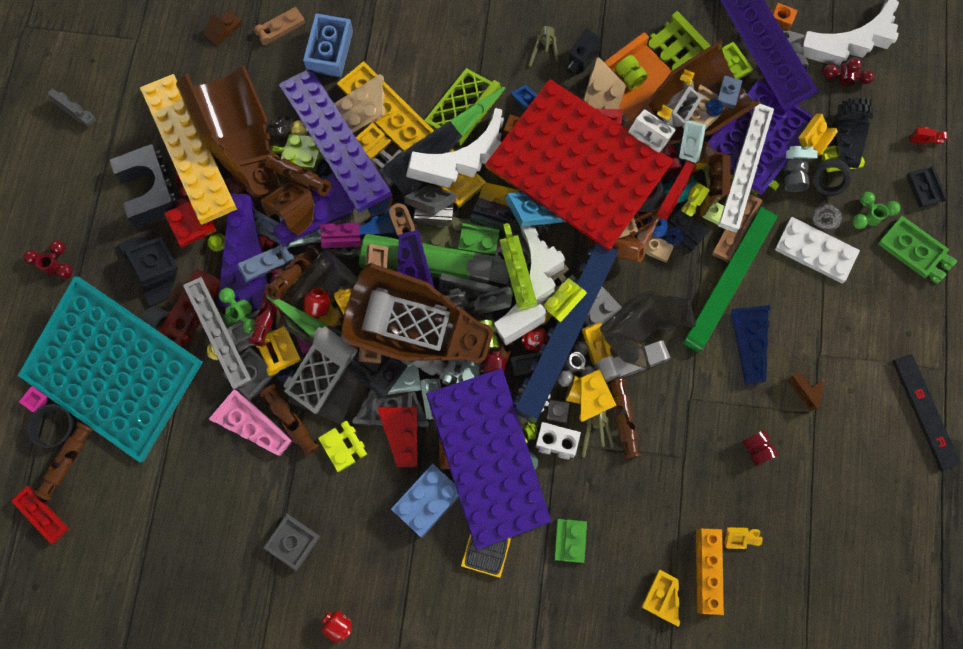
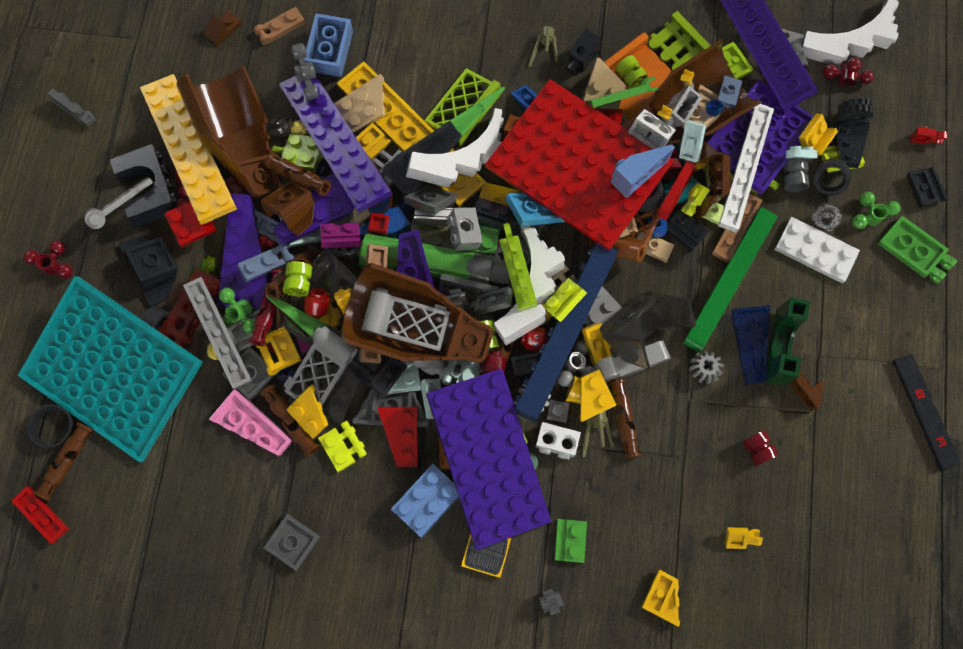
(33, 399): dark pink plate -> none
(96, 218): none -> light grey piece
(209, 264): none -> clear neon green plate
(216, 242): lime plate -> none
(297, 278): none -> lime wheel
(304, 71): none -> dark grey gear
(308, 412): none -> yellow wing
(336, 626): red head -> none
(378, 224): none -> red tile
(403, 222): medium nougat plate -> none
(467, 219): none -> light grey brick
(529, 431): lime plate -> none
(551, 602): none -> dark grey gear
(638, 168): none -> medium blue slope
(643, 87): none -> bright green tile
(674, 241): clear blue plate -> none
(709, 374): none -> light grey gear
(709, 571): light orange brick -> none
(781, 366): none -> dark green arch
(784, 15): orange brick -> none

